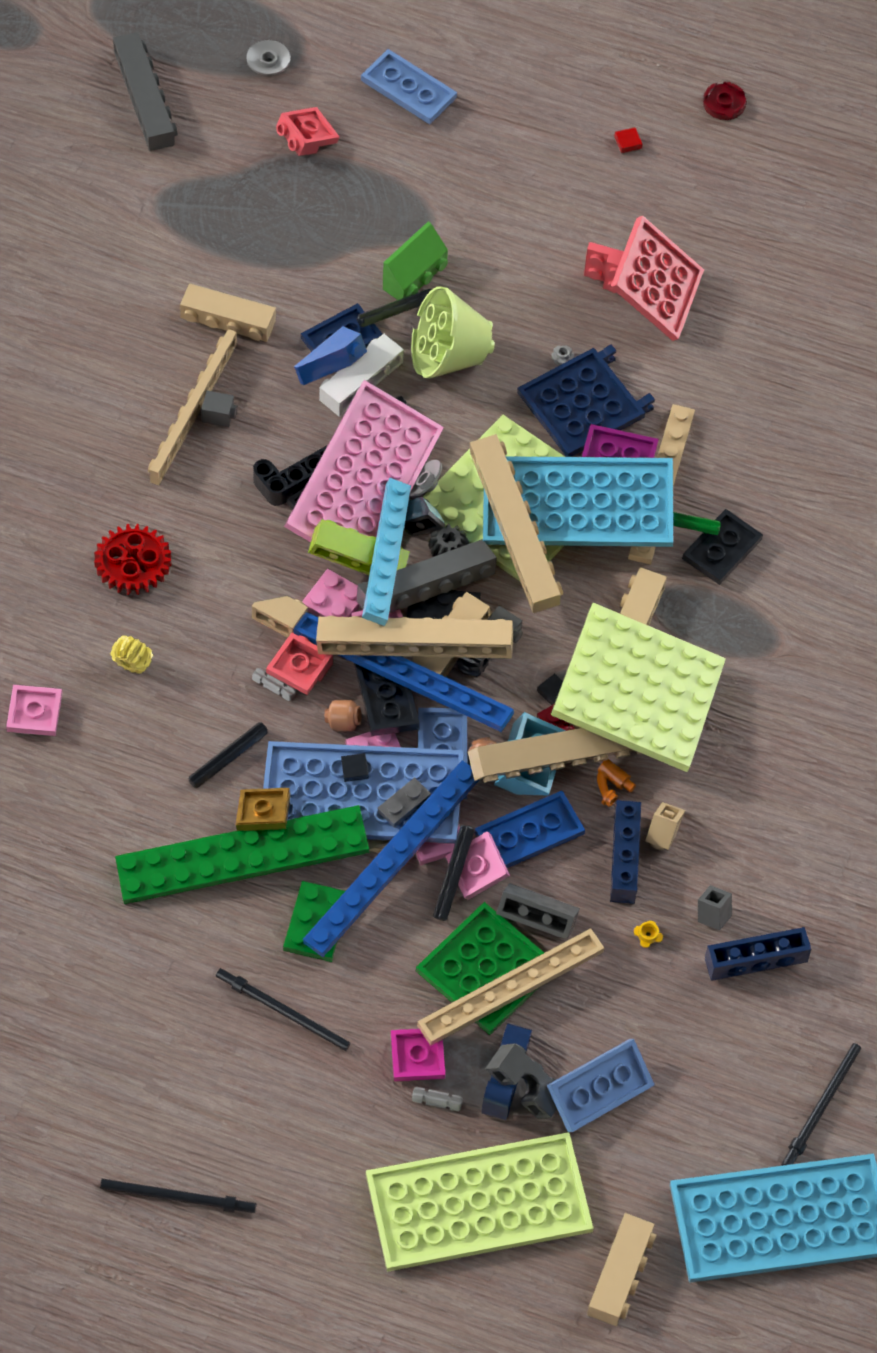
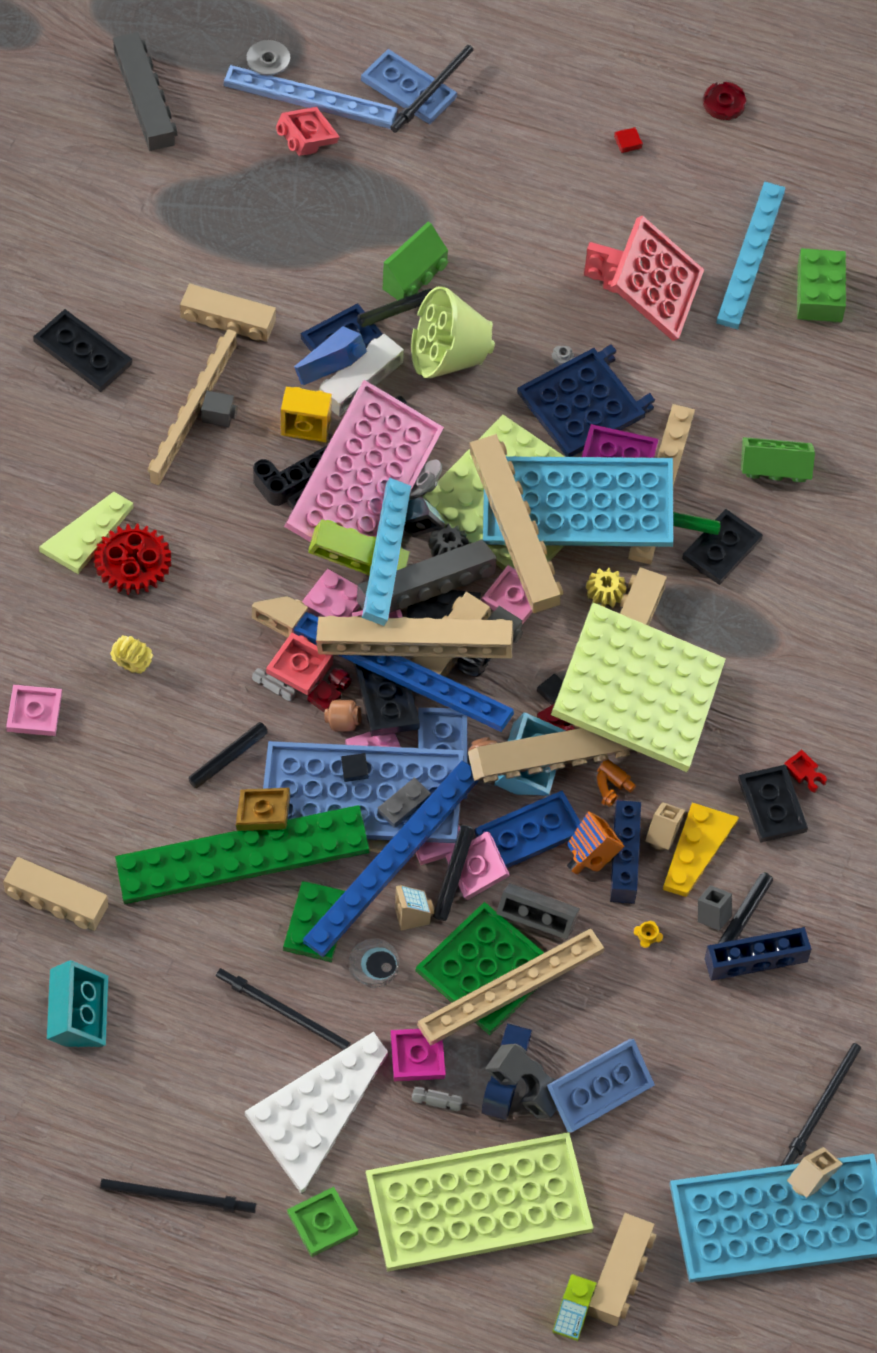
(56, 894): none -> tan brick
(77, 1006): none -> teal slope
(78, 541): none -> yellowish green wing
(82, 350): none -> black plate
(306, 414): none -> yellow brick
(309, 1113): none -> white wing
(310, 97): none -> light blue tile
(322, 1221): none -> bright green plate
(325, 693): none -> dark red plate
(374, 962): none -> tile
(407, 114): none -> black bar
(412, 907): none -> tan slope
(508, 594): none -> bright pink plate
(574, 1307): none -> slope
(593, 844): none -> orange torso
(606, 587): none -> light yellow gear
(699, 841): none -> yellow wing
(747, 908): none -> black axle
(750, 255): none -> medium azure plate
(772, 803): none -> black plate
(777, 459): none -> bright green slope
(803, 768): none -> red plate
(814, 1172): none -> tan slope
(821, 285): none -> bright green brick

